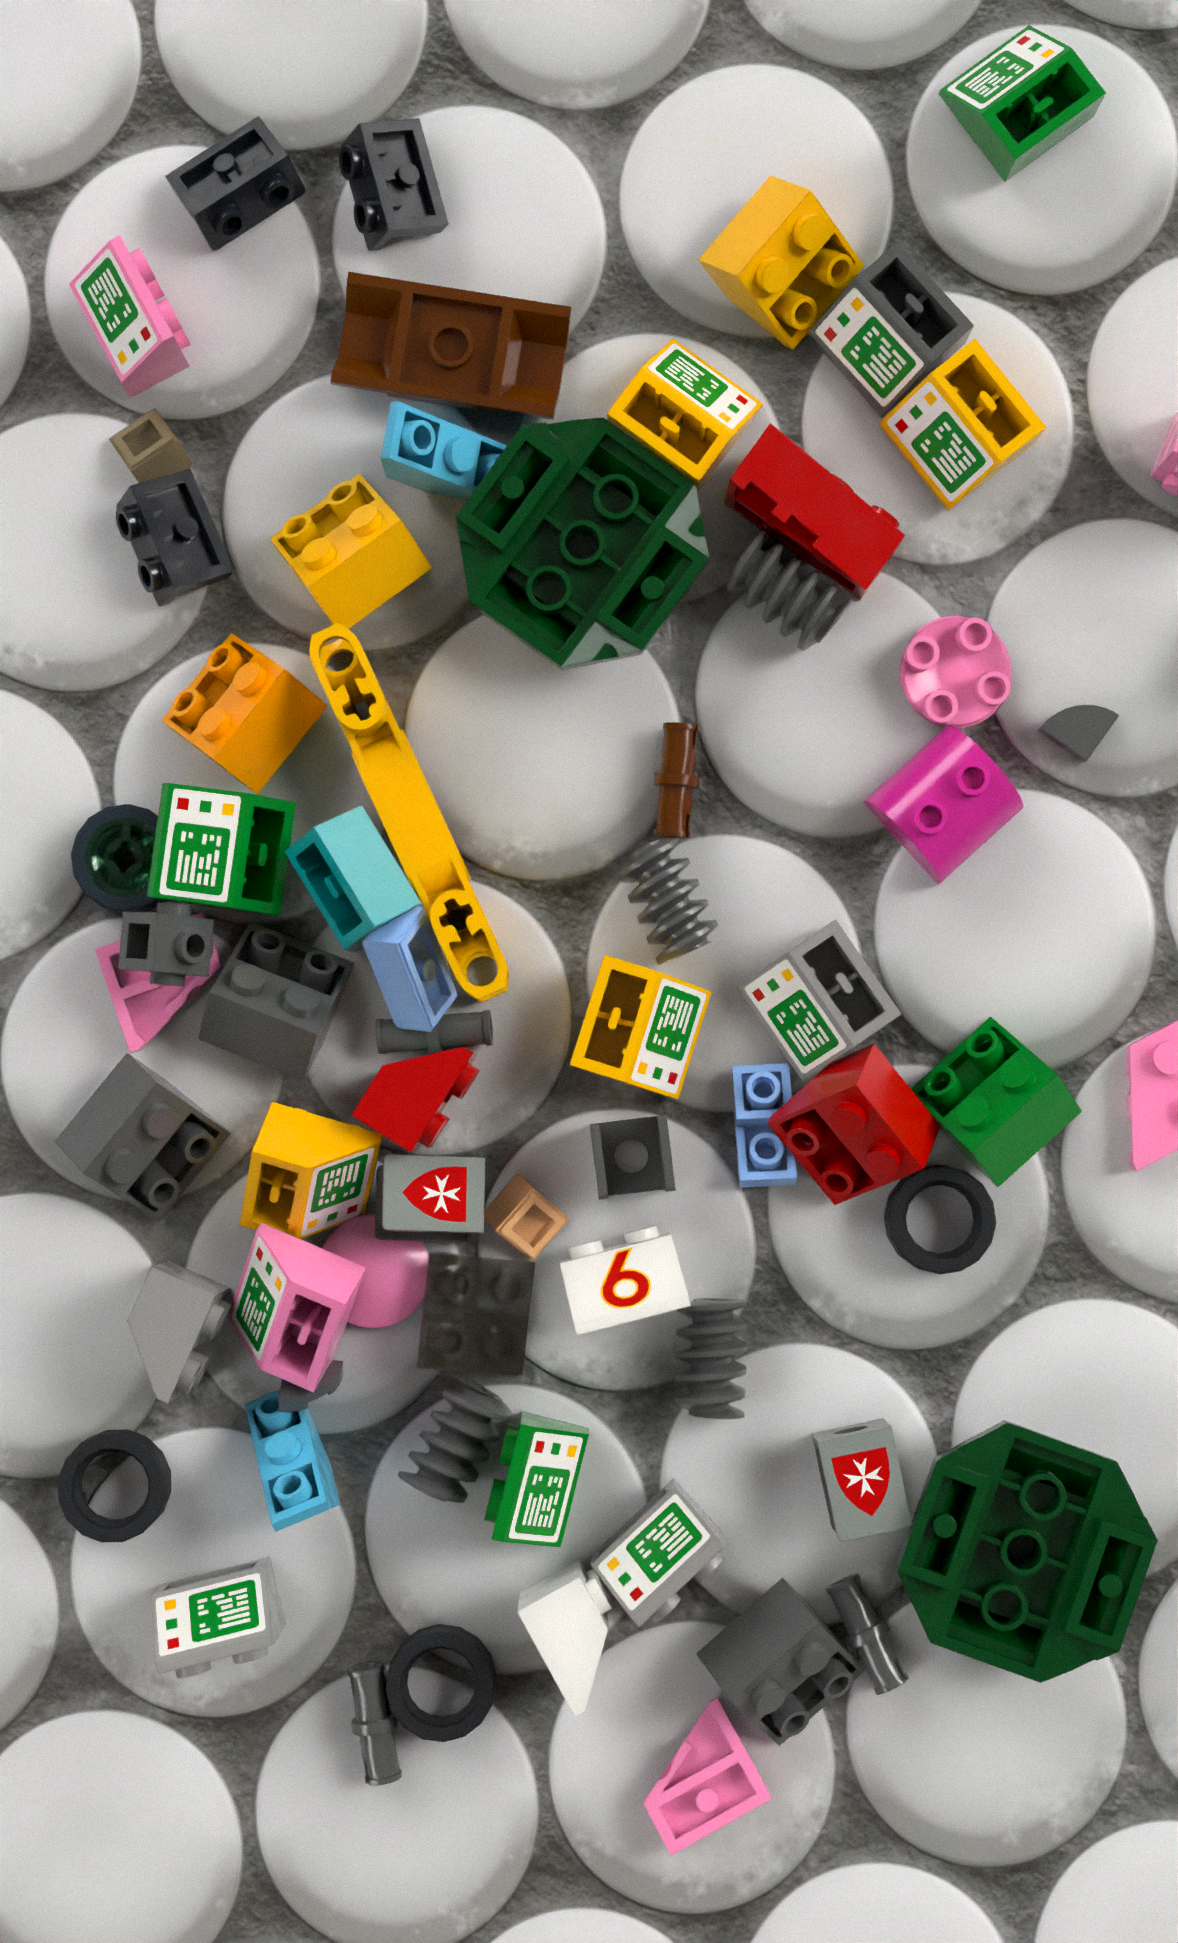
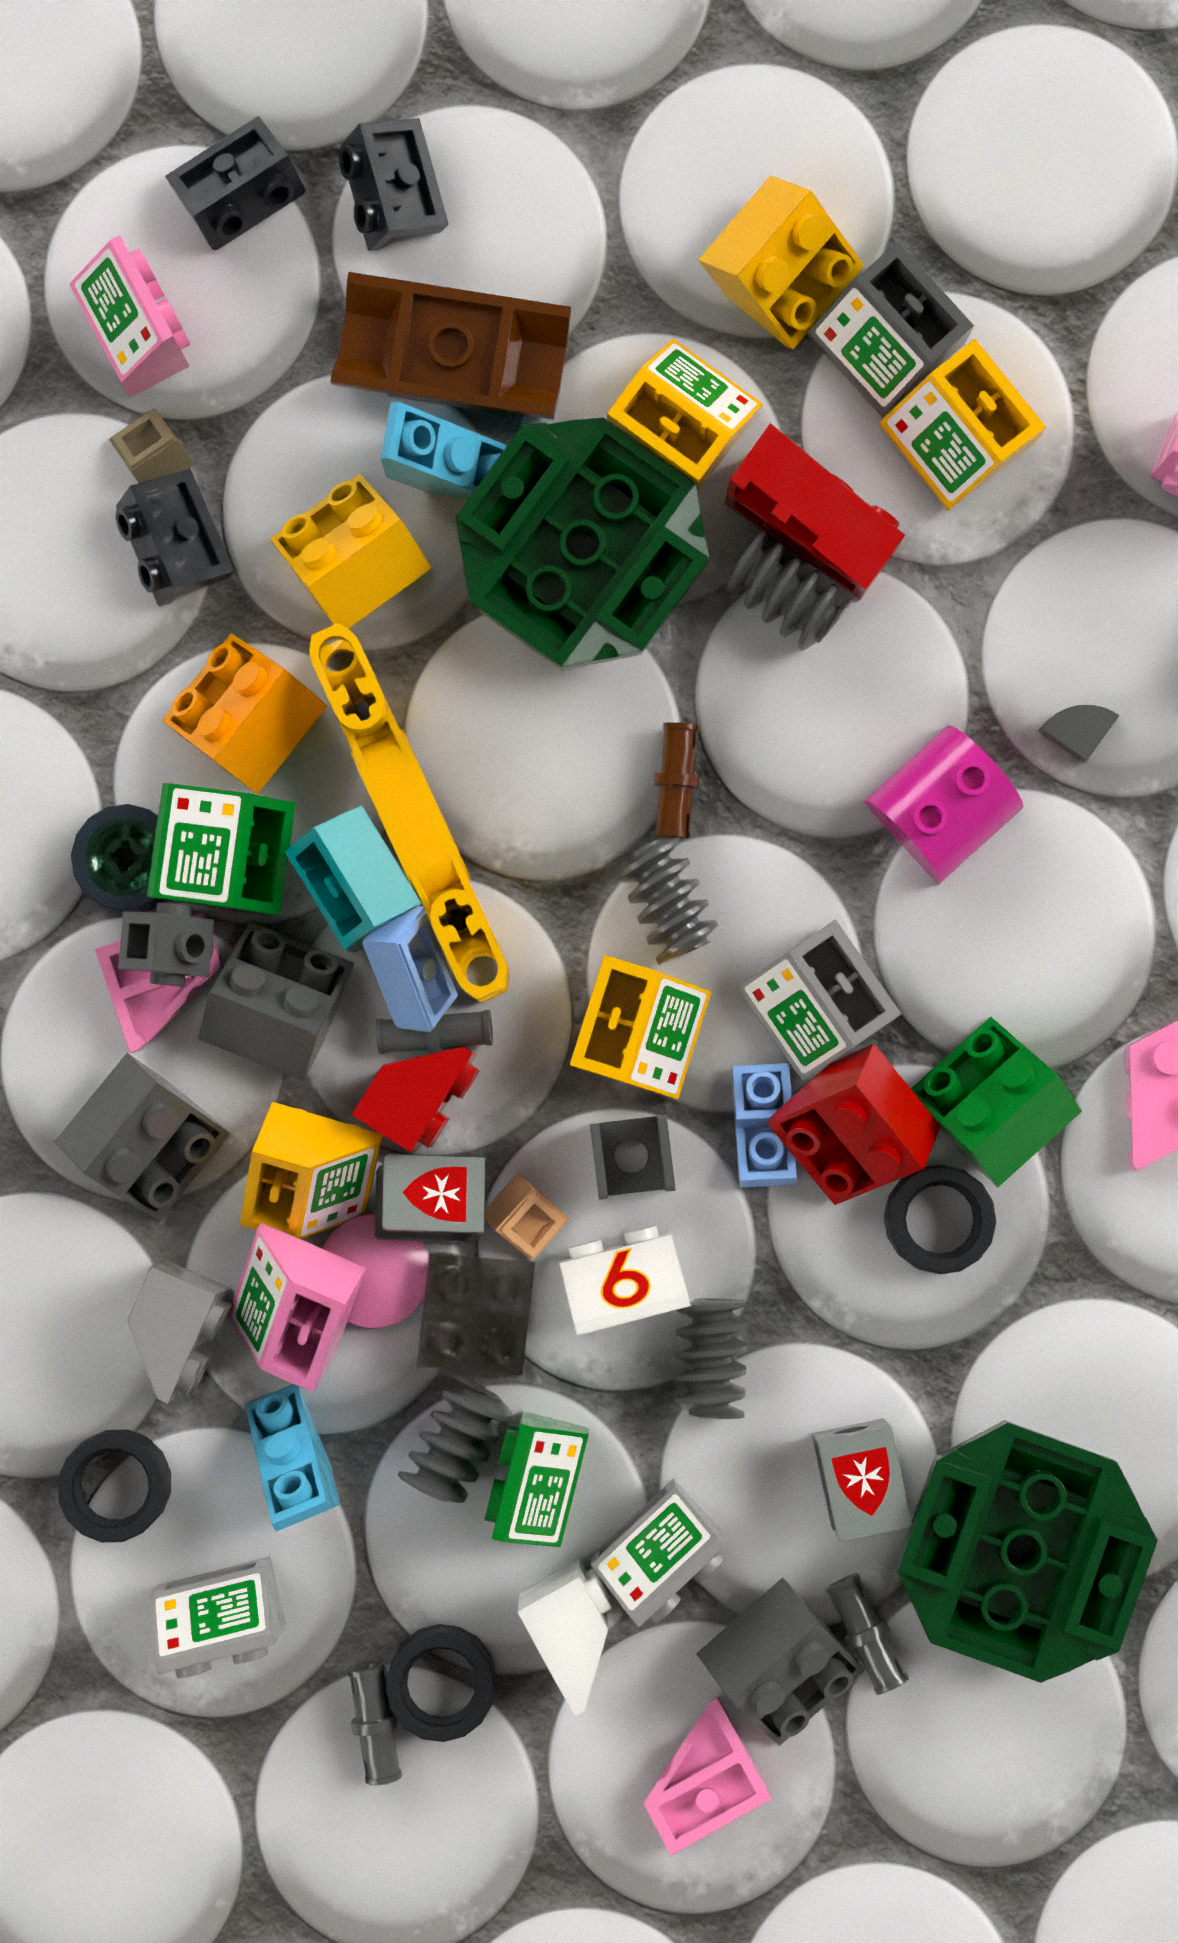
(296, 1398): dark grey tile -> none
(956, 671): bright pink dish -> none
(1023, 99): green slope -> none

